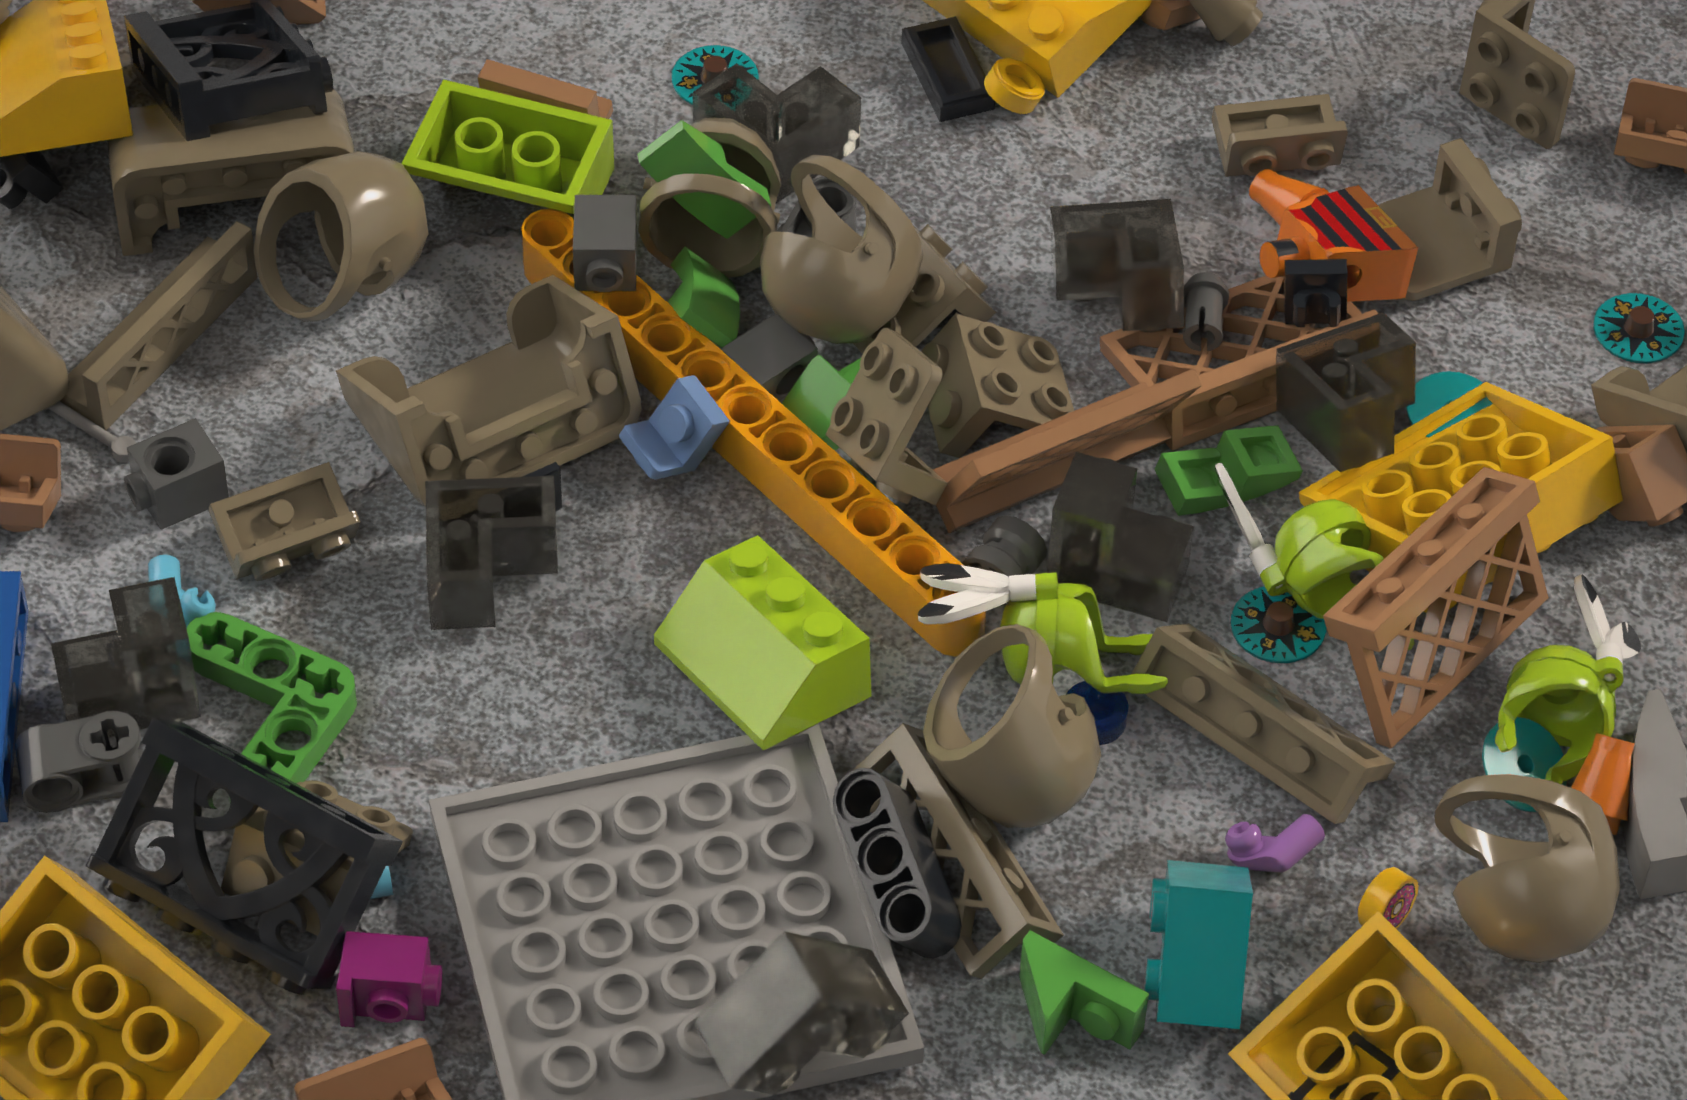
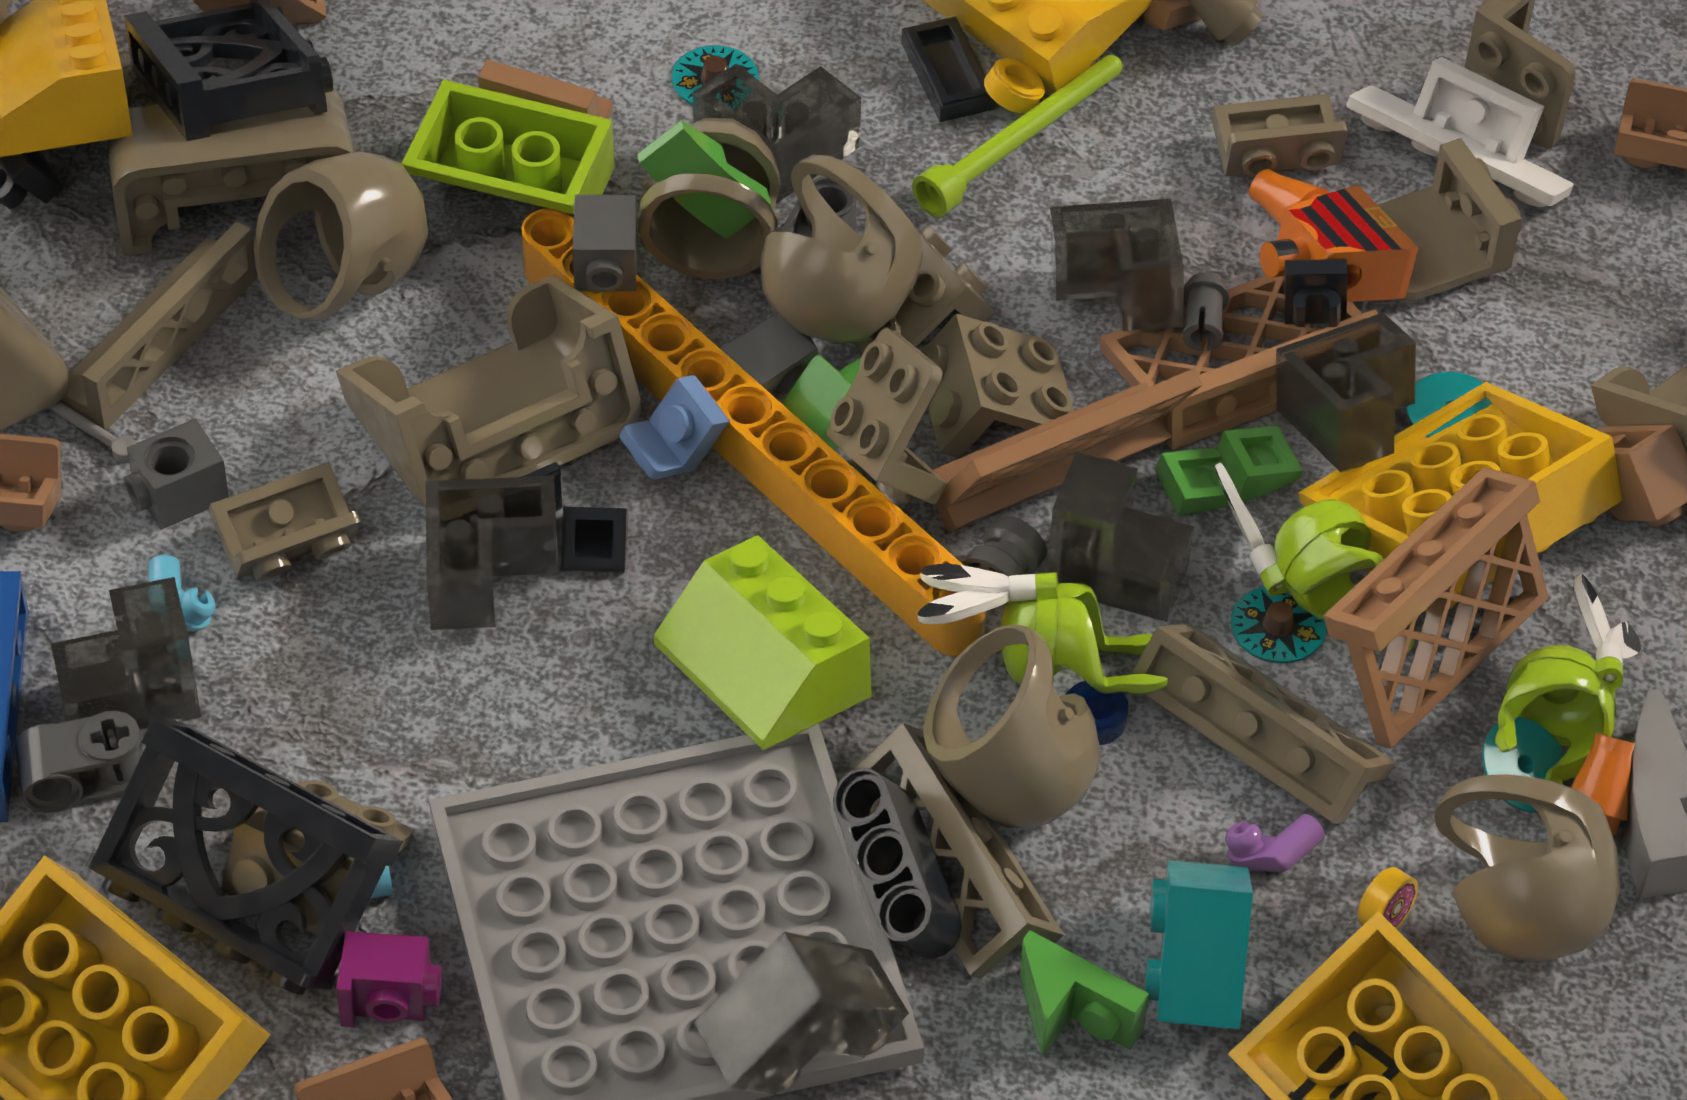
(290, 695): bright green beam -> none
(594, 539): none -> black slope
(706, 298): bright green slope -> none
(943, 186): none -> lime piece
(1484, 114): none -> white bracket
(1639, 328): piece -> none

